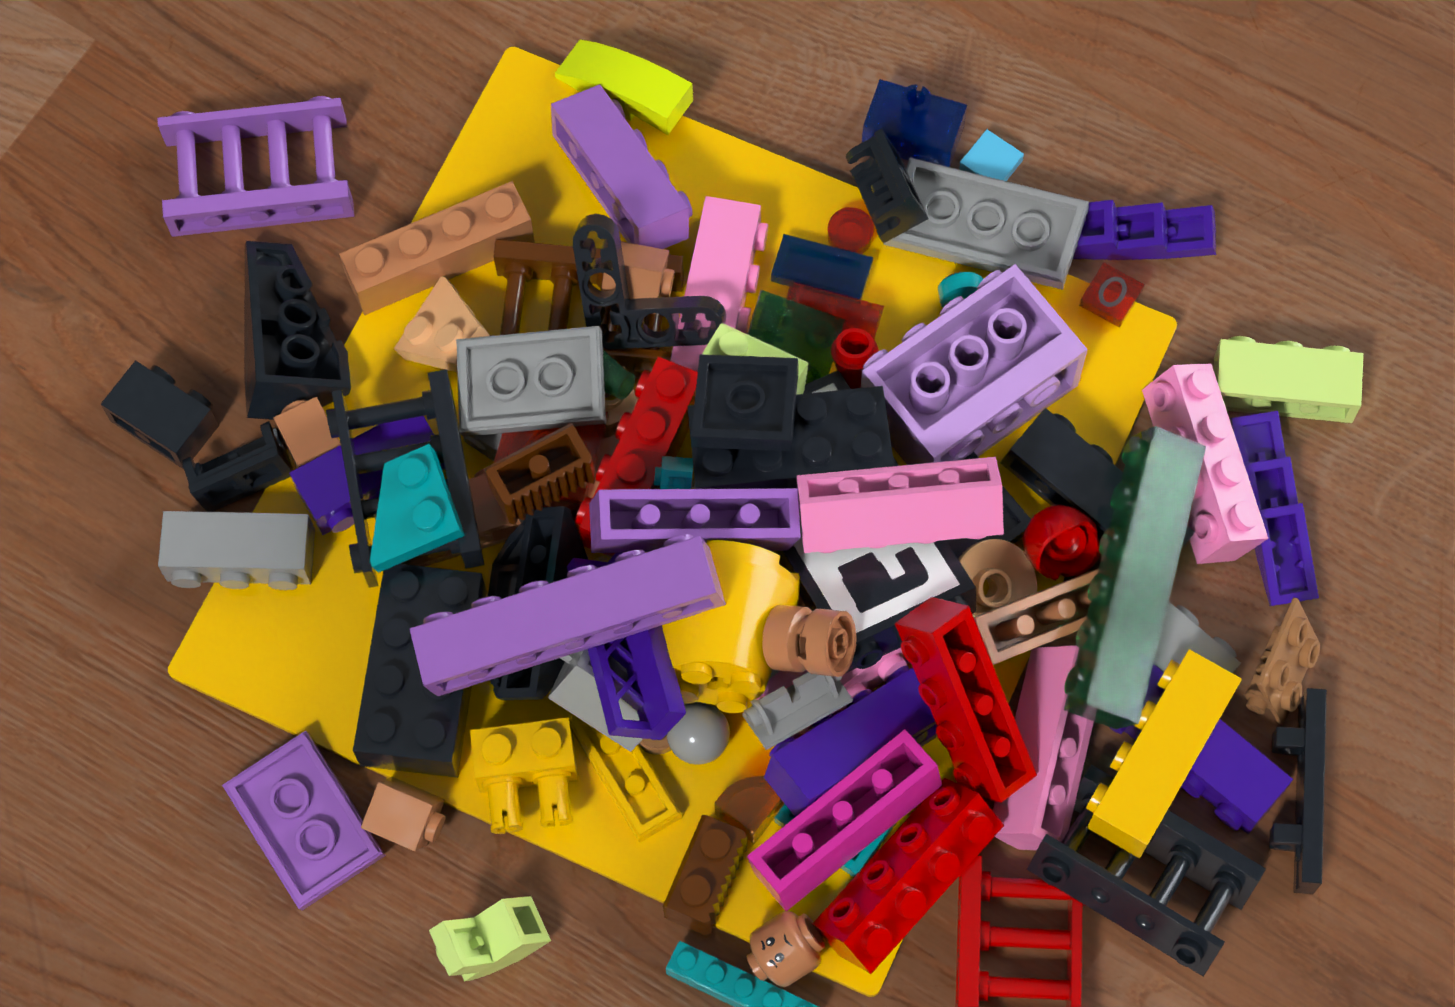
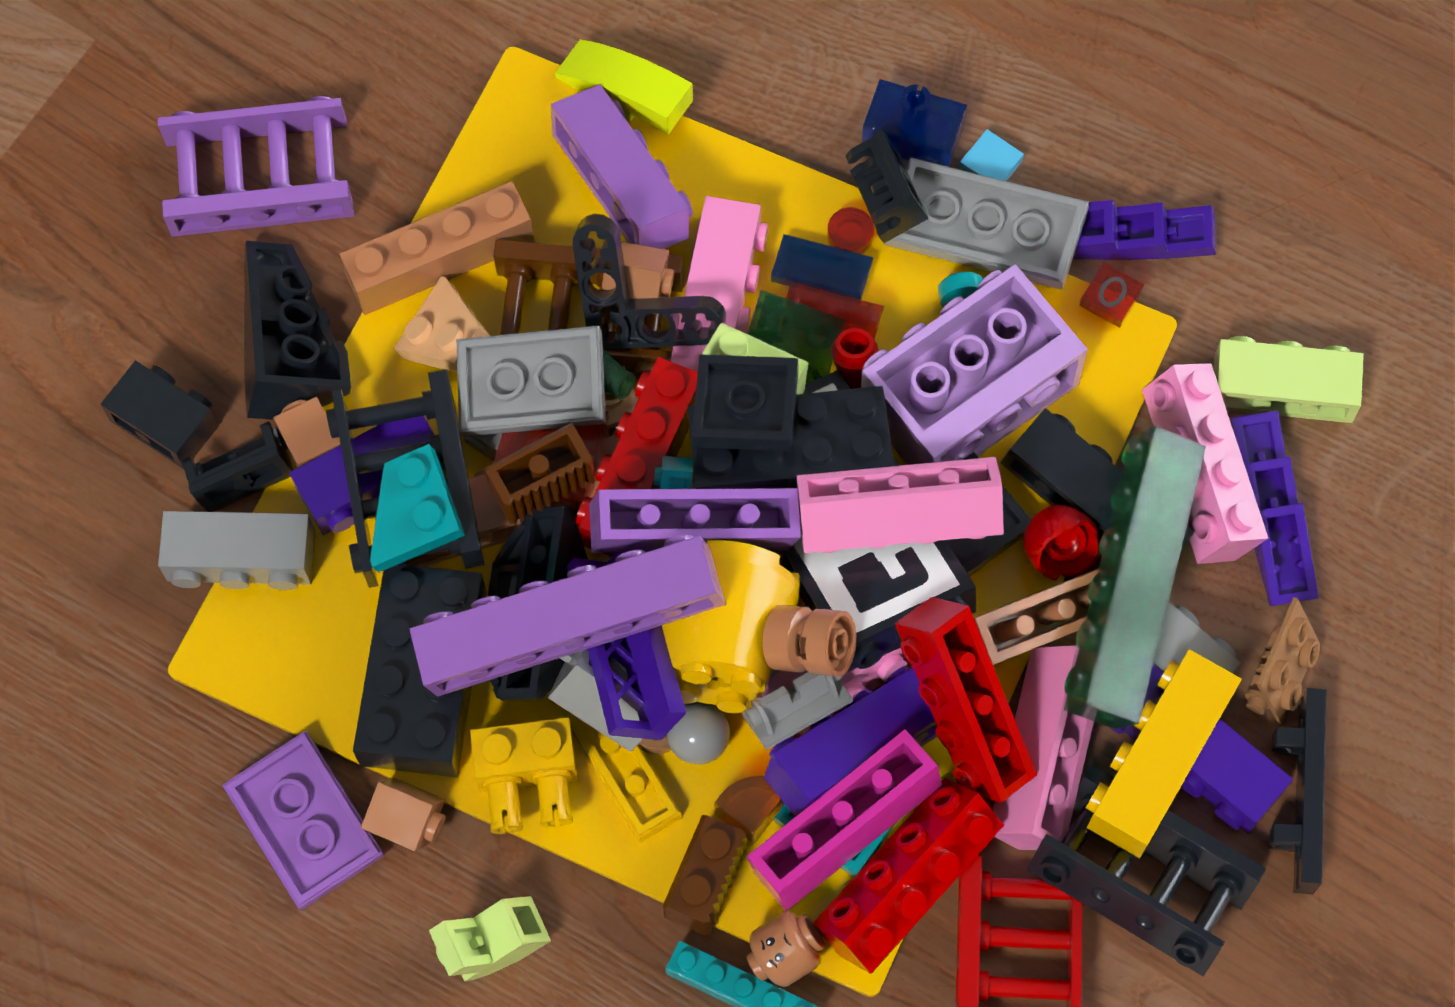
(1004, 568): light nougat dish -> none

